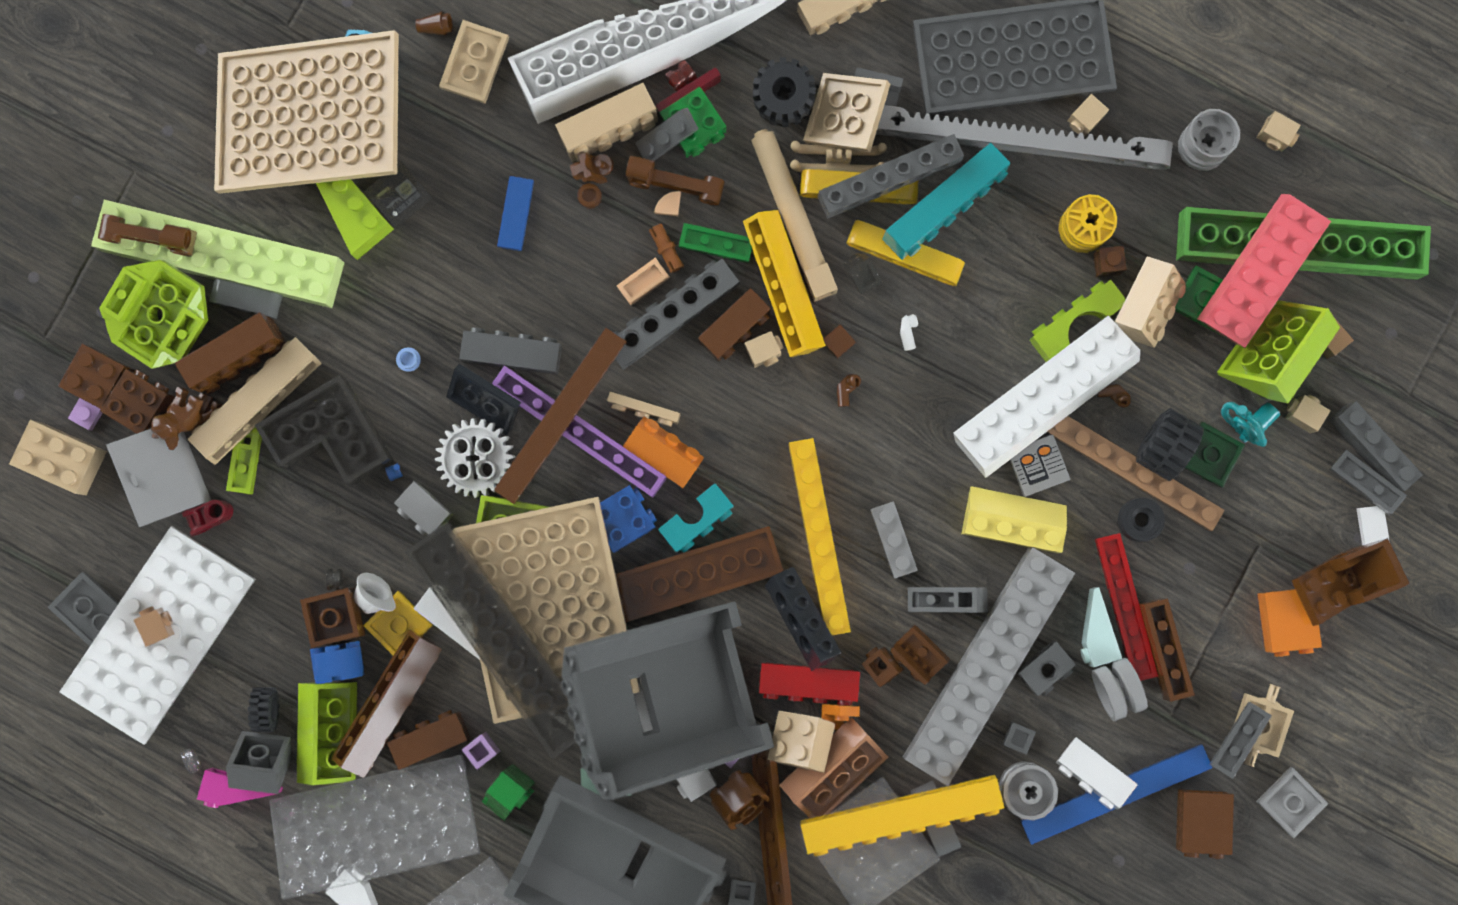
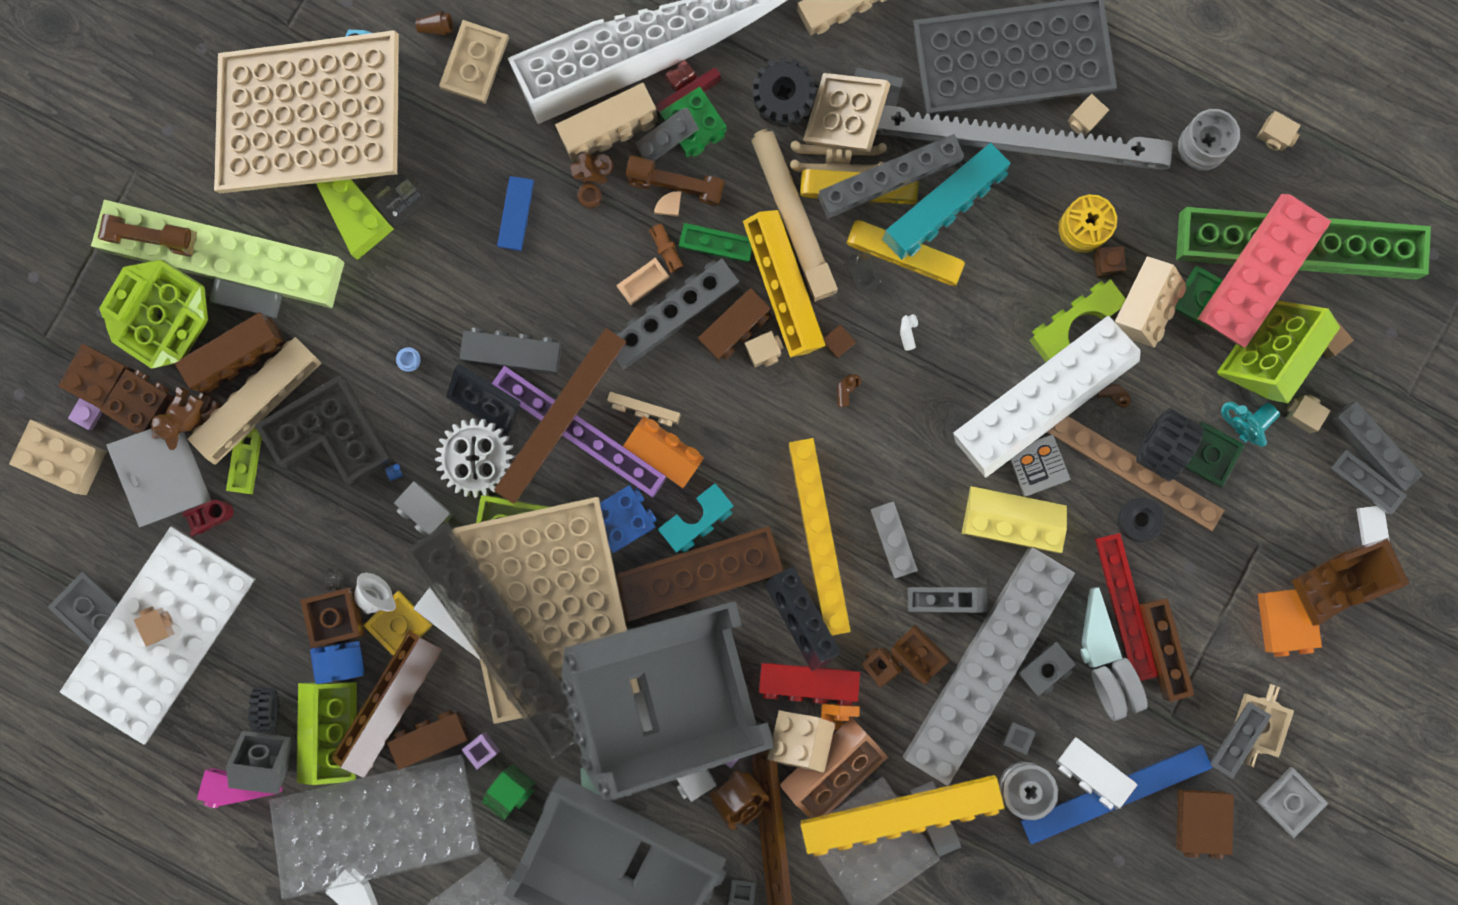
(191, 760): clear tile -> none

